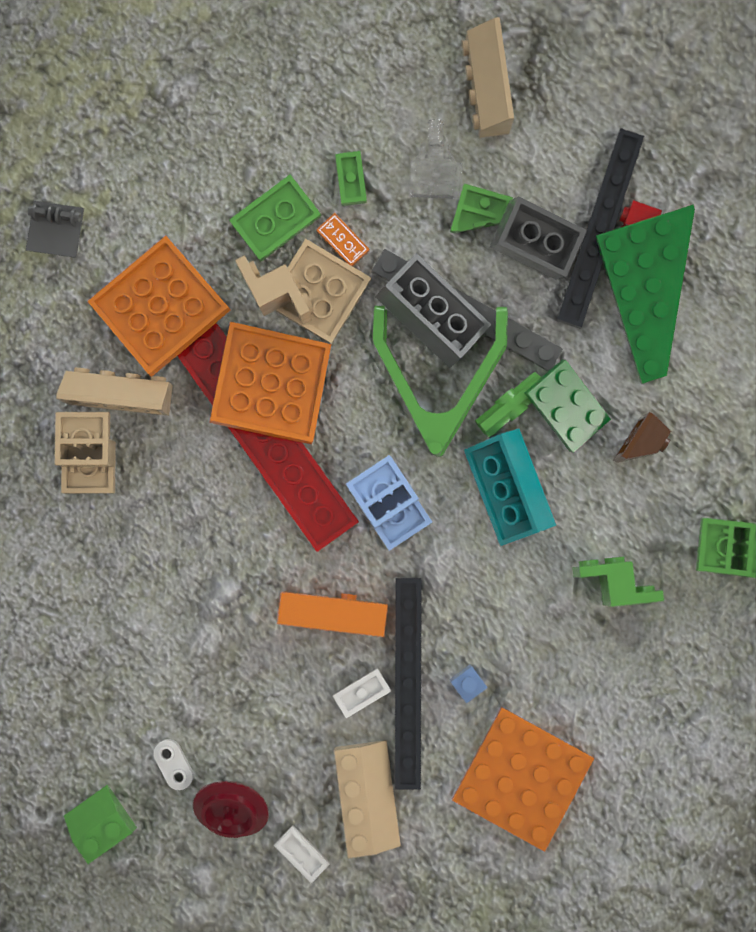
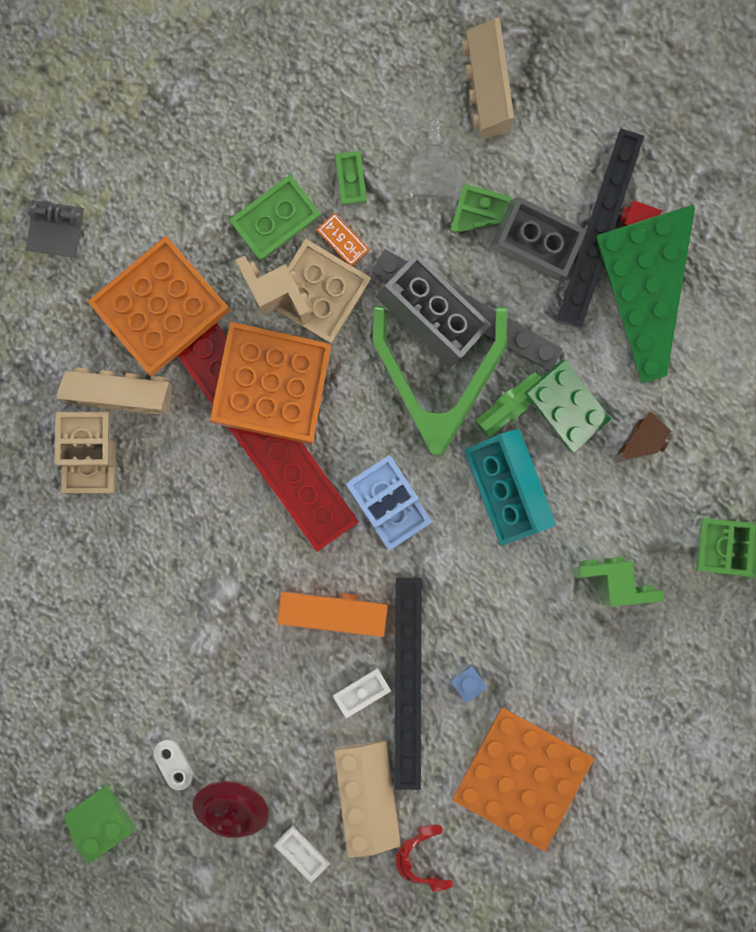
(404, 865): none -> red helmet

